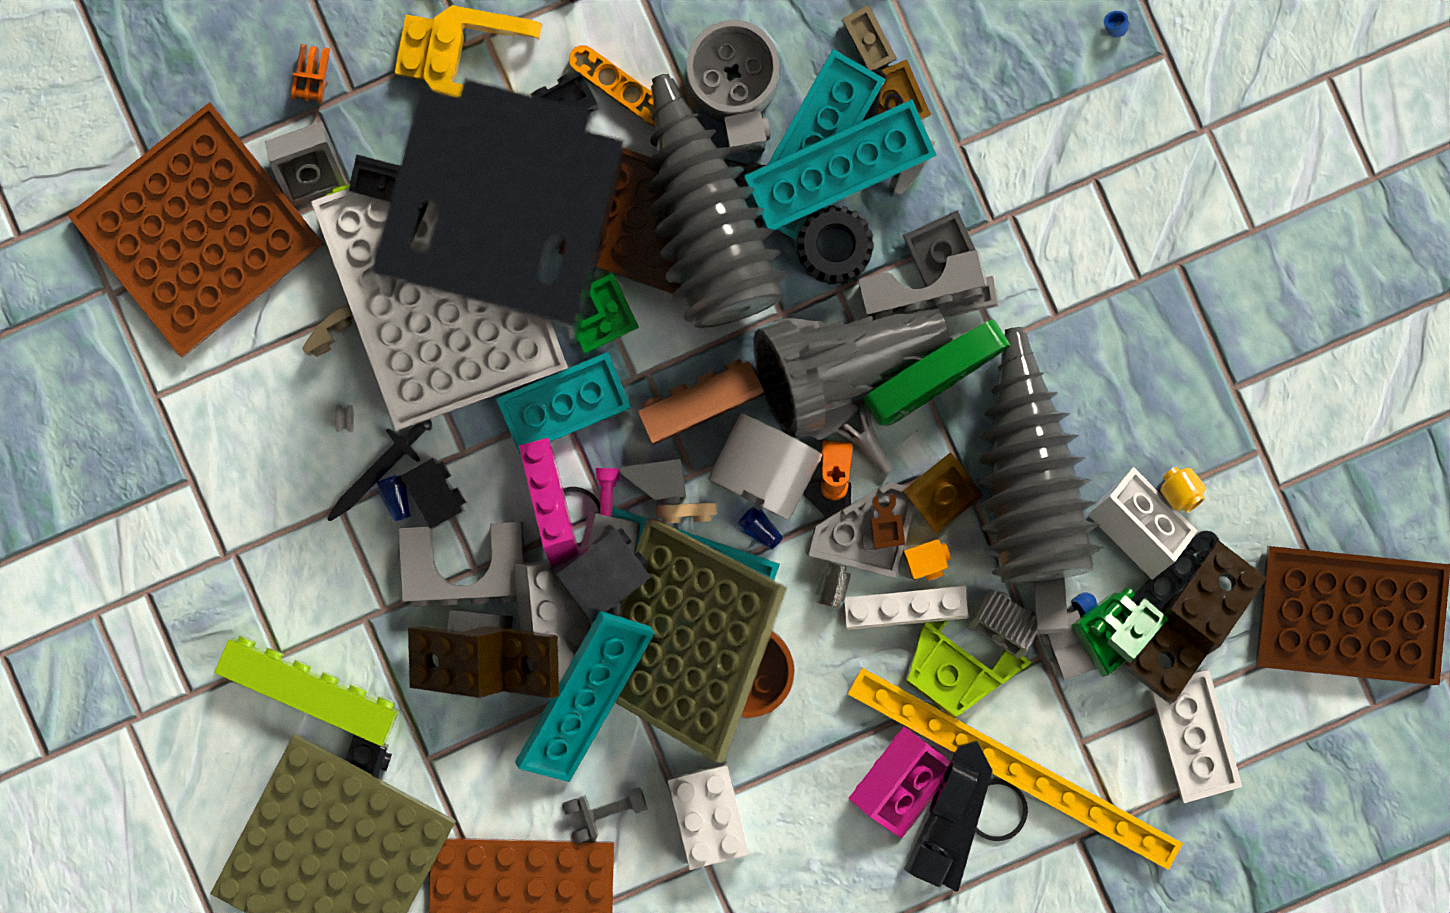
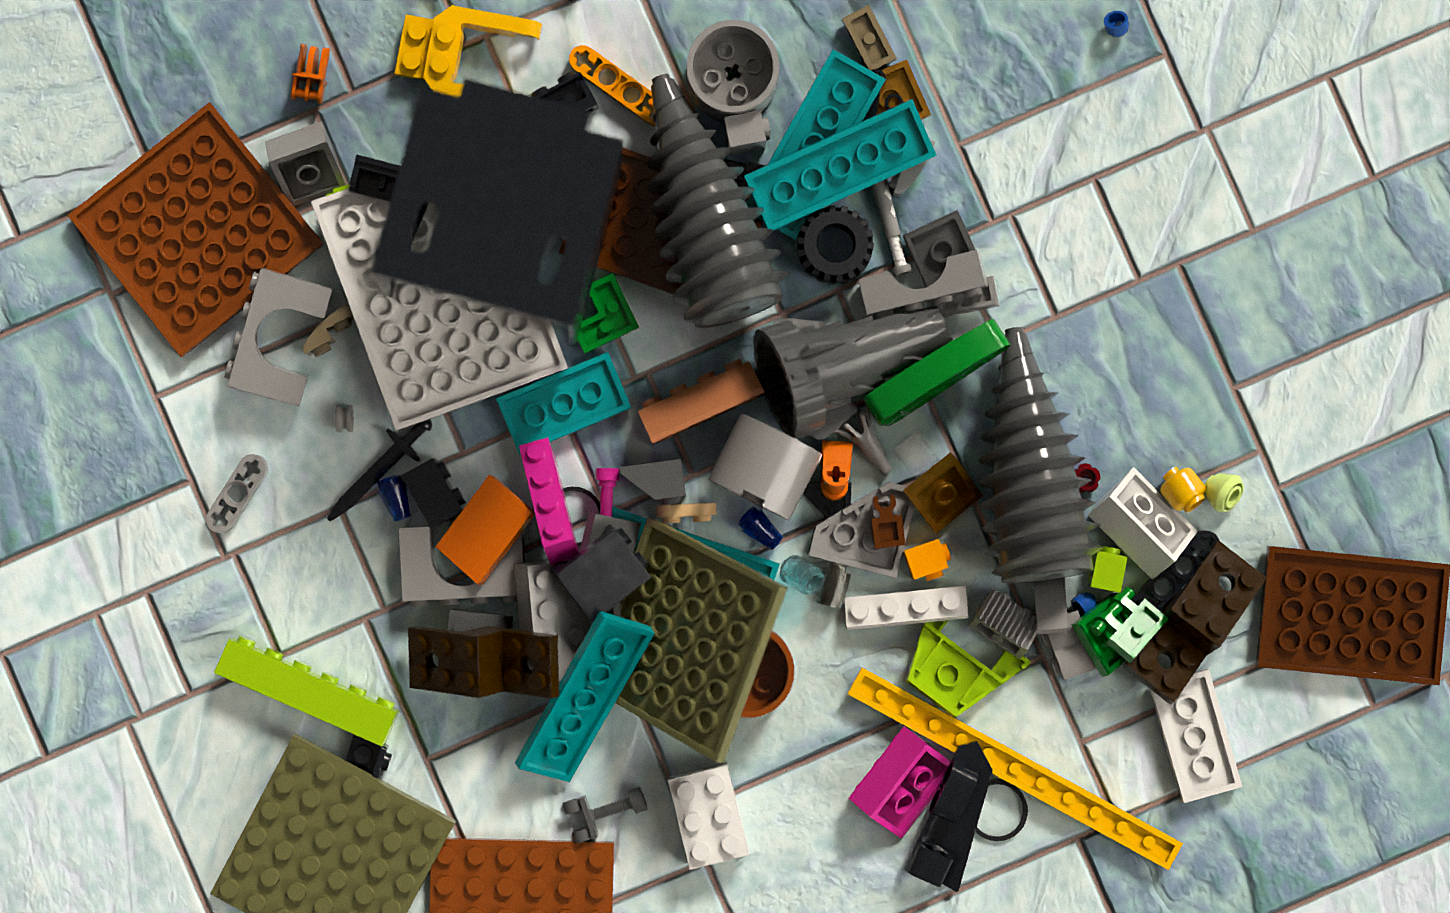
(233, 517): none -> light grey beam
(250, 369): none -> light grey arch
(485, 530): none -> orange tile
(801, 575): none -> clear light blue brick
(890, 225): none -> light grey piece
(1091, 473): none -> dark red plate
(1108, 570): none -> lime brick
(1224, 491): none -> yellowish green cone

